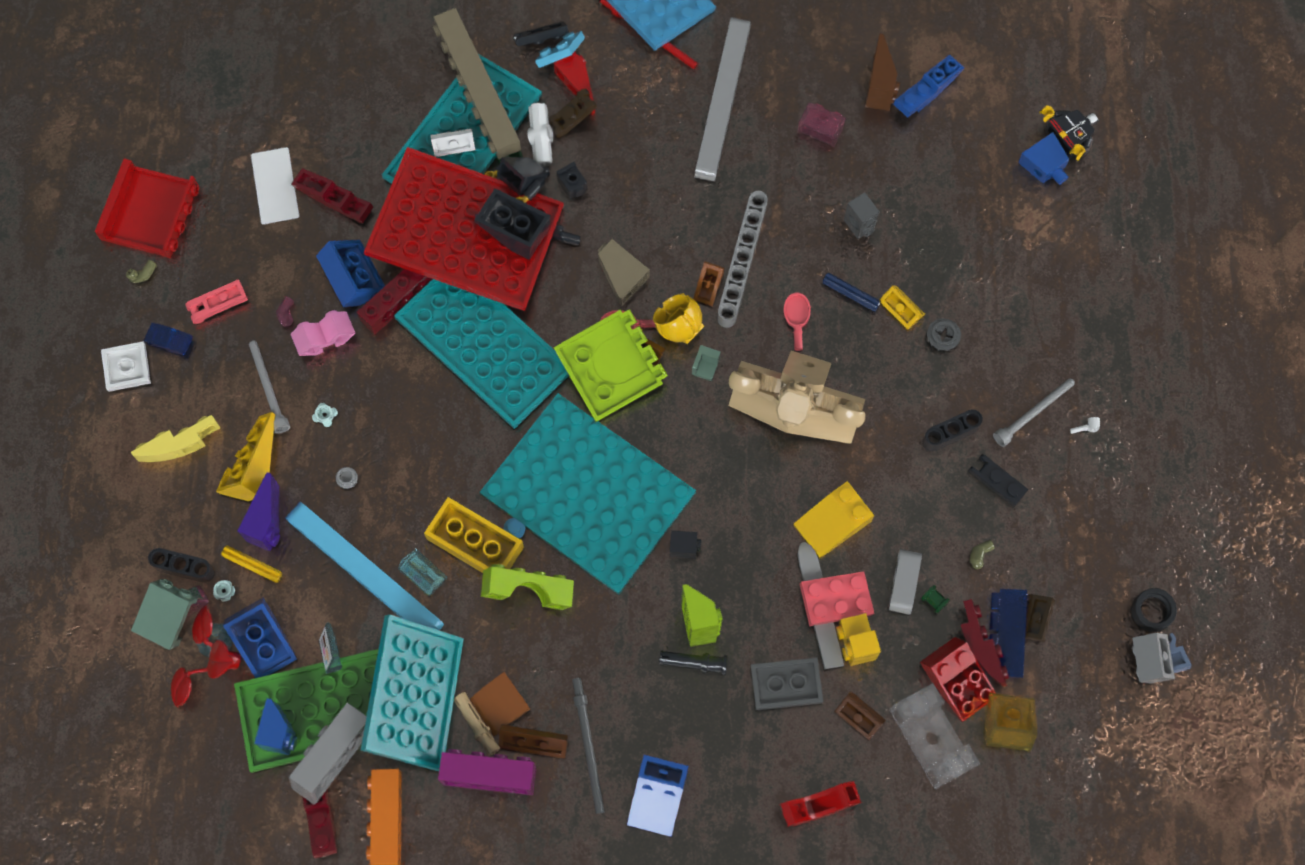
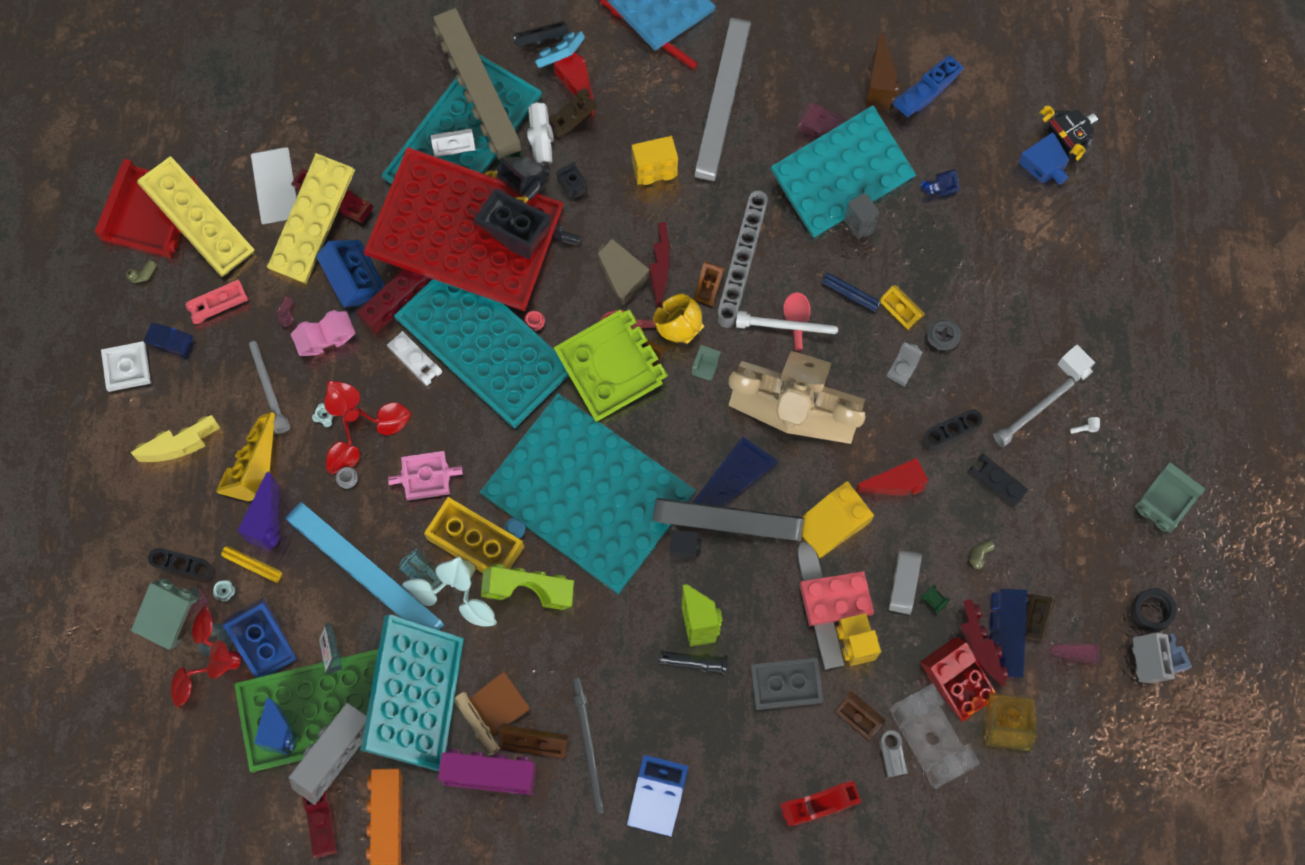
(196, 216): none -> light yellow plate
(311, 218): none -> light yellow plate
(342, 400): none -> red plant
(414, 358): none -> white plate
(425, 475): none -> bright pink plate
(458, 575): none -> light aqua plant
(534, 320): none -> coral plate
(655, 160): none -> yellow brick
(660, 269): none -> dark red slope
(728, 519): none -> dark grey beam
(736, 473): none -> clear blue wing
(745, 320): none -> white piece
(840, 167): none -> teal plate
(894, 756): none -> light grey piece
(897, 481): none -> red slope
(905, 363): none -> light grey bracket
(945, 183): none -> clear blue plate
(1076, 364): none -> white brick
(1078, 652): none -> clear pink slope
(1169, 498): none -> sand green panel

